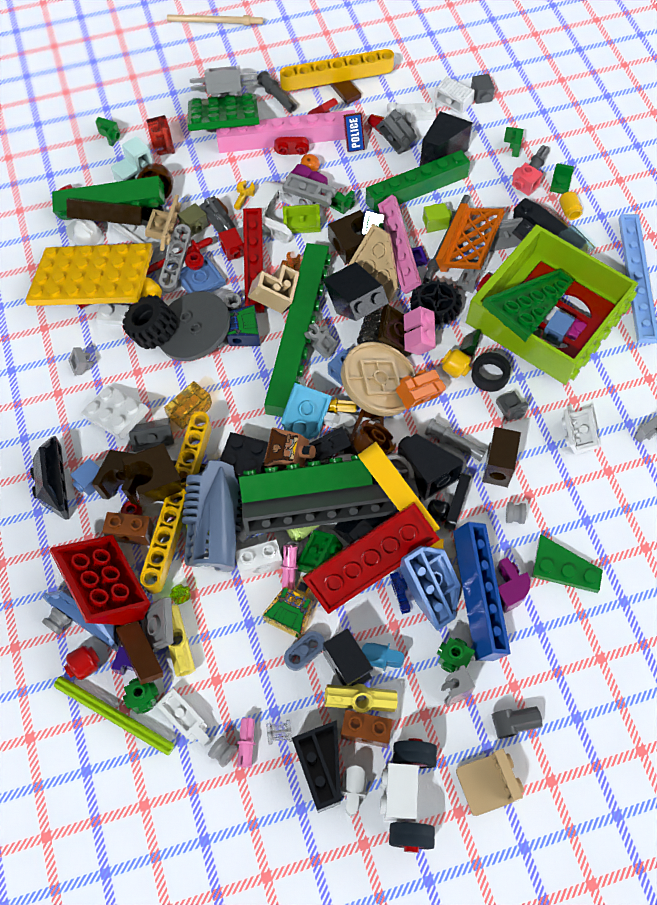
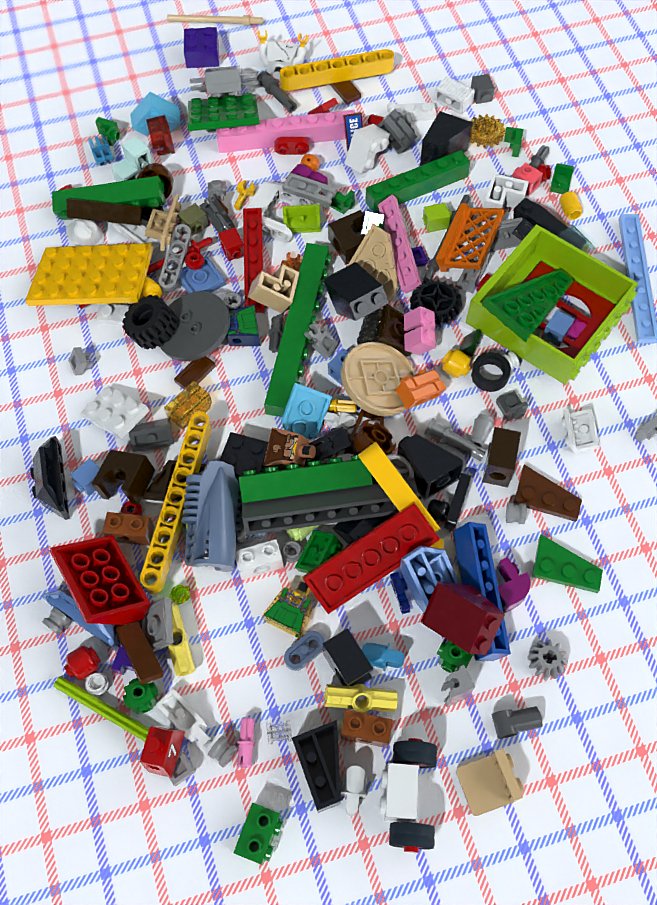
(97, 684): none -> white plate
(102, 151): none -> dark azure arm
(152, 107): none -> medium azure brick
(159, 466): dark brown piece -> none
(161, 750): none -> red torso
(182, 769): none -> light grey plate
(195, 371): none -> reddish brown tile
(201, 47): none -> dark purple brick
(217, 188): none -> light grey plate
(258, 834): none -> green brick
(275, 333): none -> dark grey axle
(279, 54): none -> white torso
(289, 566): bright pink axle -> none
(364, 146): none -> white brick
(463, 617): none -> dark red slope
(481, 429): none -> light grey cone
(485, 131): none -> clear yellow gear
(505, 192): none -> white brick
(513, 360): none -> white bush
(542, 650): none -> light grey gear
(546, 170): none -> red plate
(546, 496): none -> reddish brown wing

